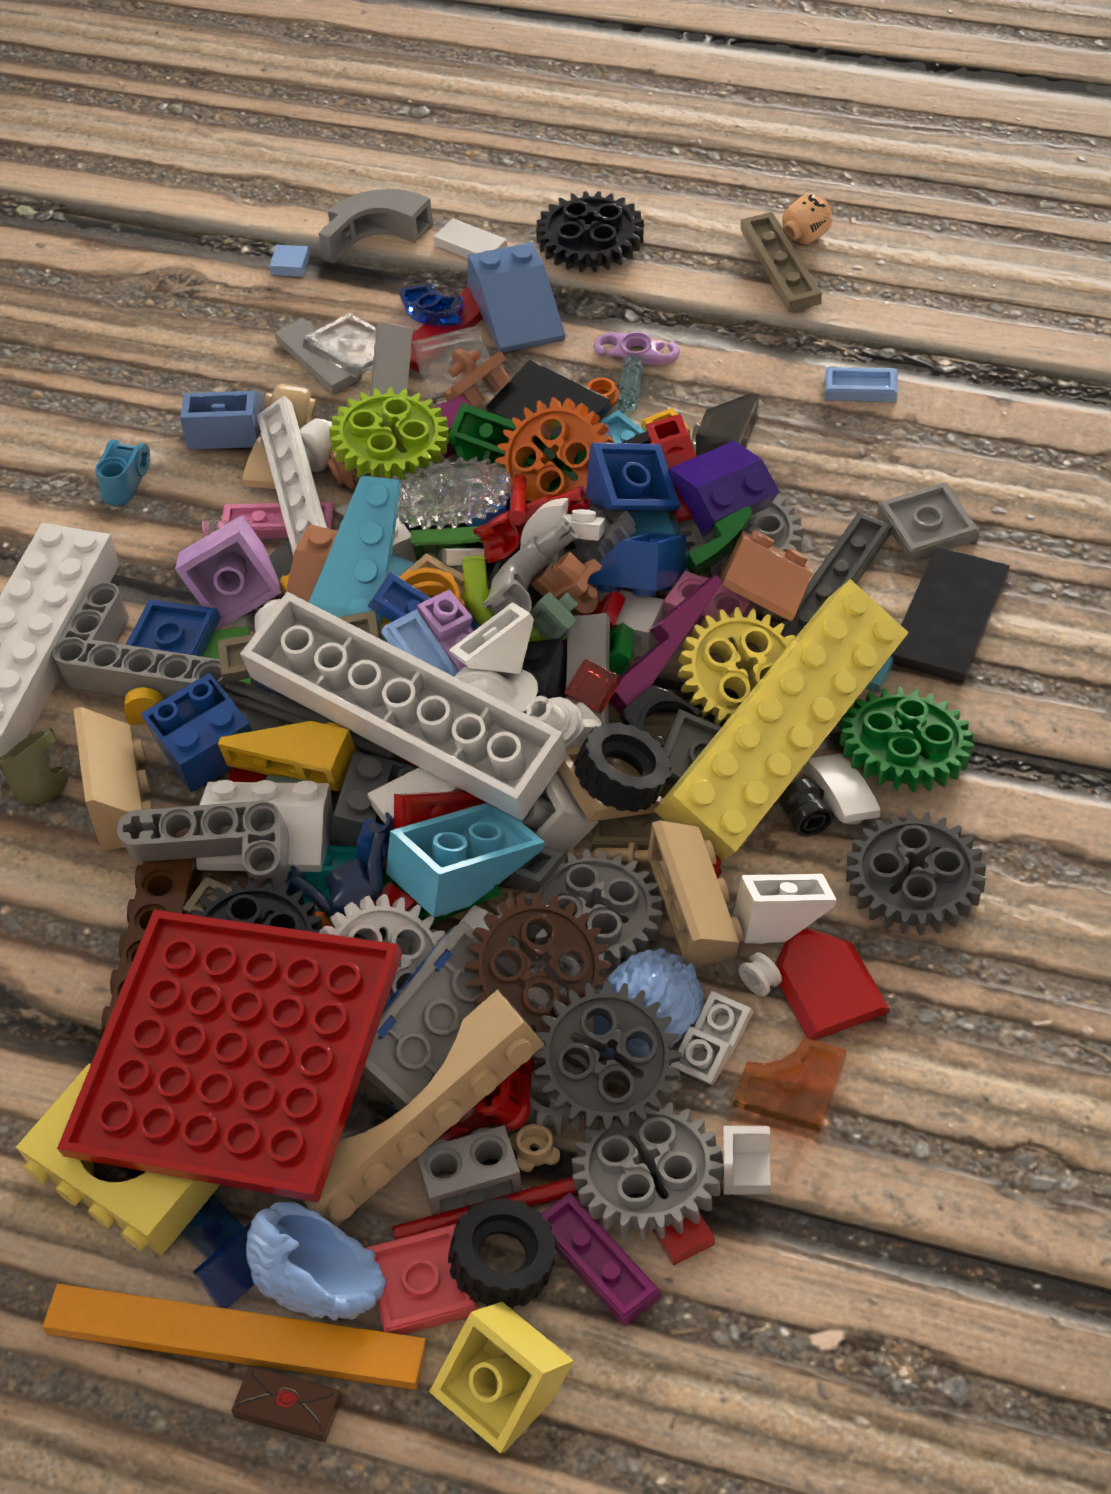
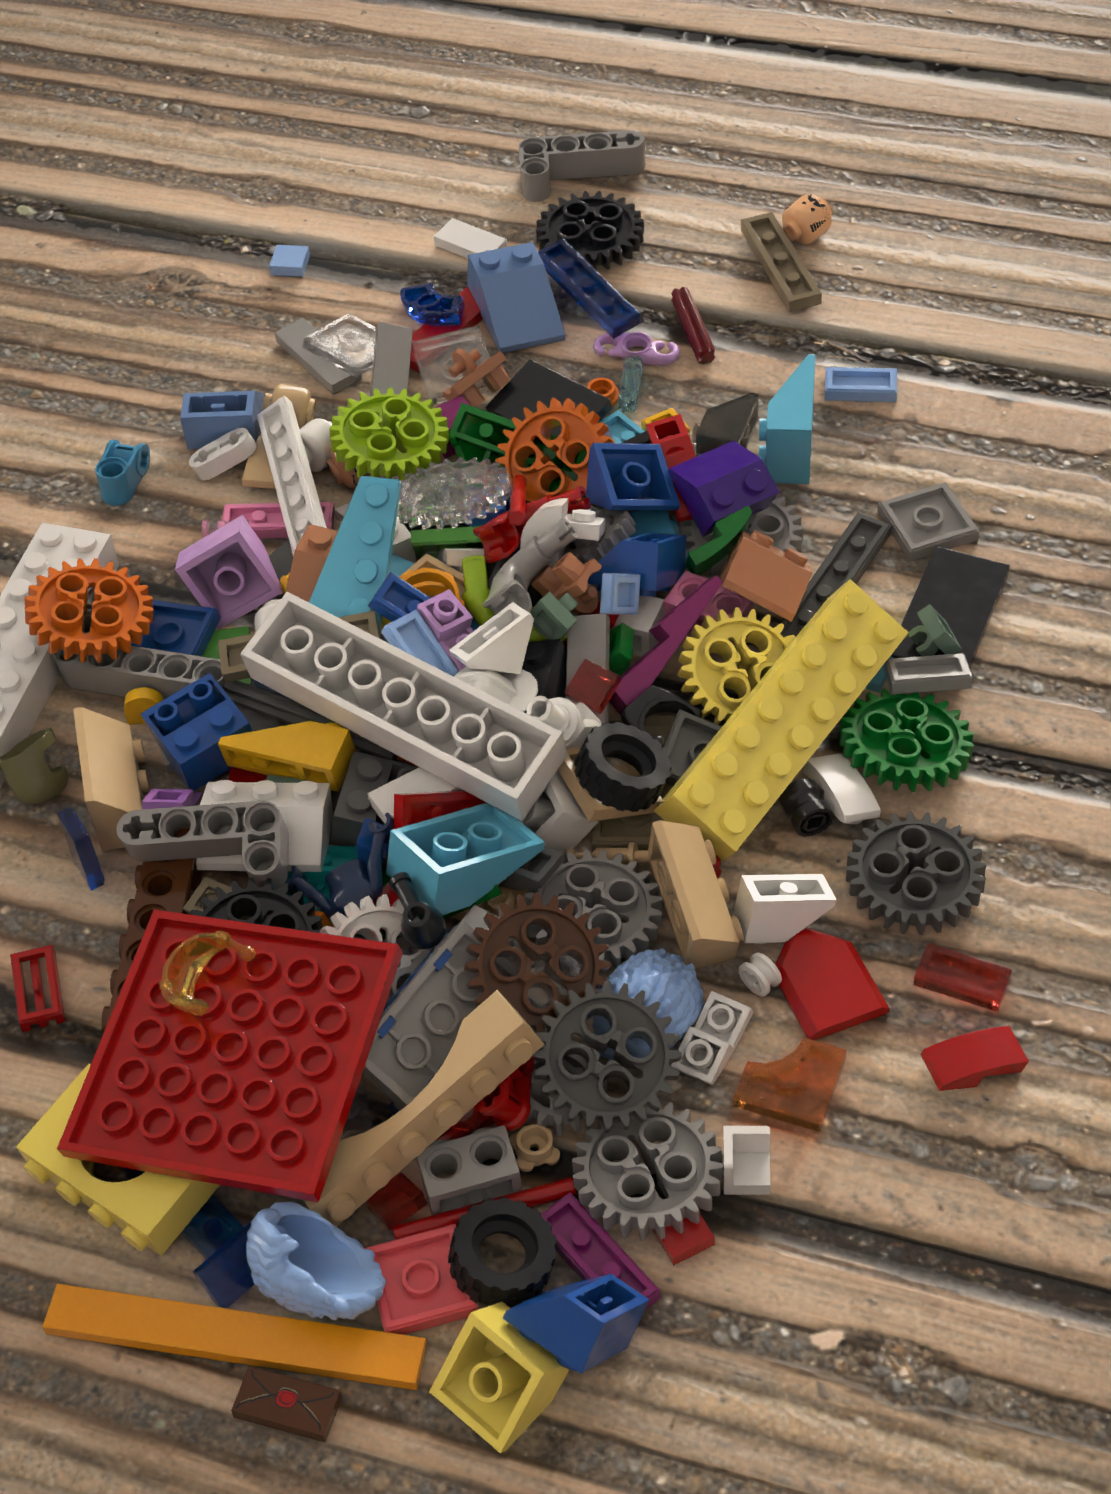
(41, 1014): none -> red tile
(59, 606): none -> orange gear
(81, 848): none -> clear blue tile
(171, 798): none -> medium lavender slope
(186, 965): none -> clear yellow helmet
(223, 453): none -> white beam
(374, 213): light grey arch -> none
(396, 1201): none -> clear red tile
(430, 929): none -> black bar
(577, 157): none -> light grey beam
(581, 1320): none -> blue slope
(589, 289): none -> clear blue tile
(620, 593): none -> light blue tile
(693, 325): none -> dark red axle
(790, 427): none -> medium azure slope
(928, 673): none -> light grey tile
(936, 633): none -> sand green tile
(962, 977): none -> clear red tile
(971, 1056): none -> red slope

